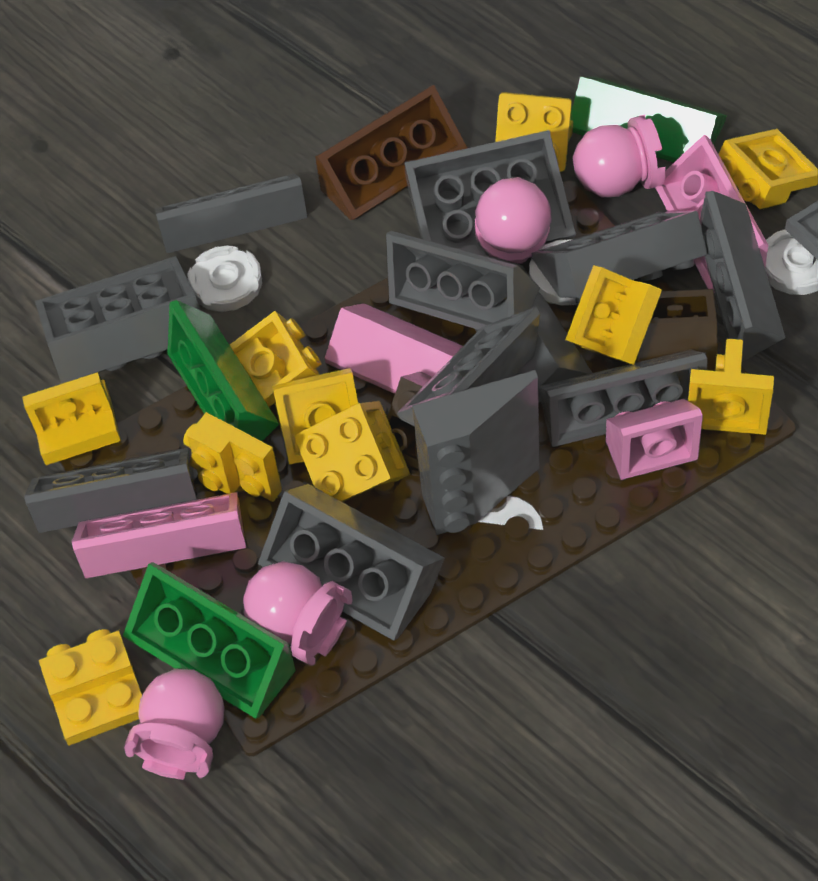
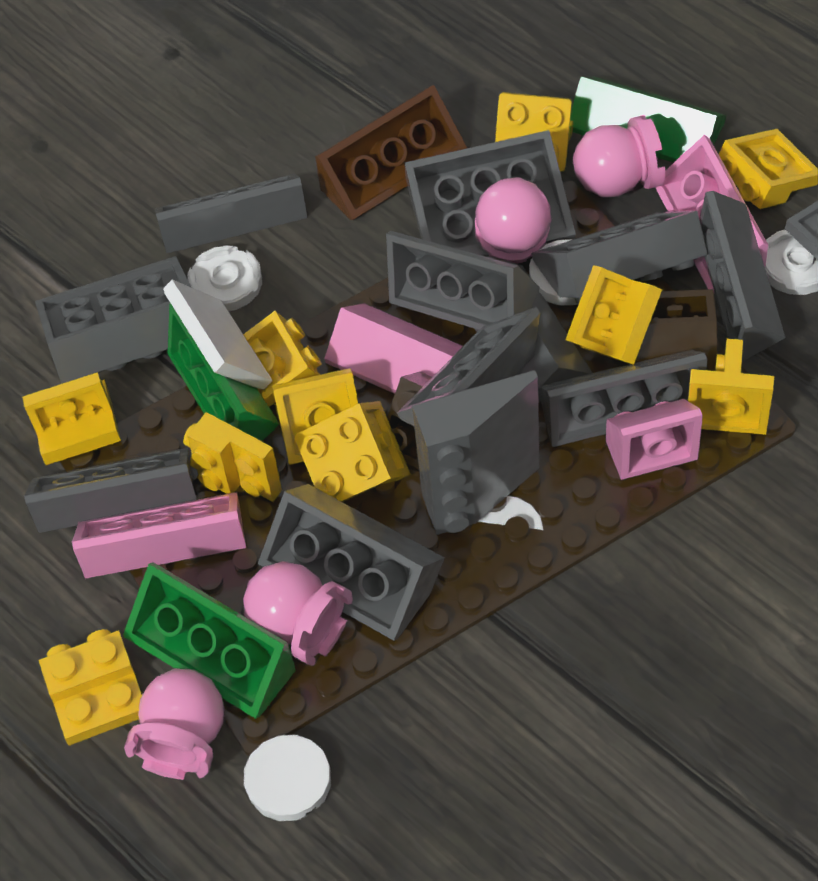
(217, 335): none -> white tile
(287, 777): none -> white tile

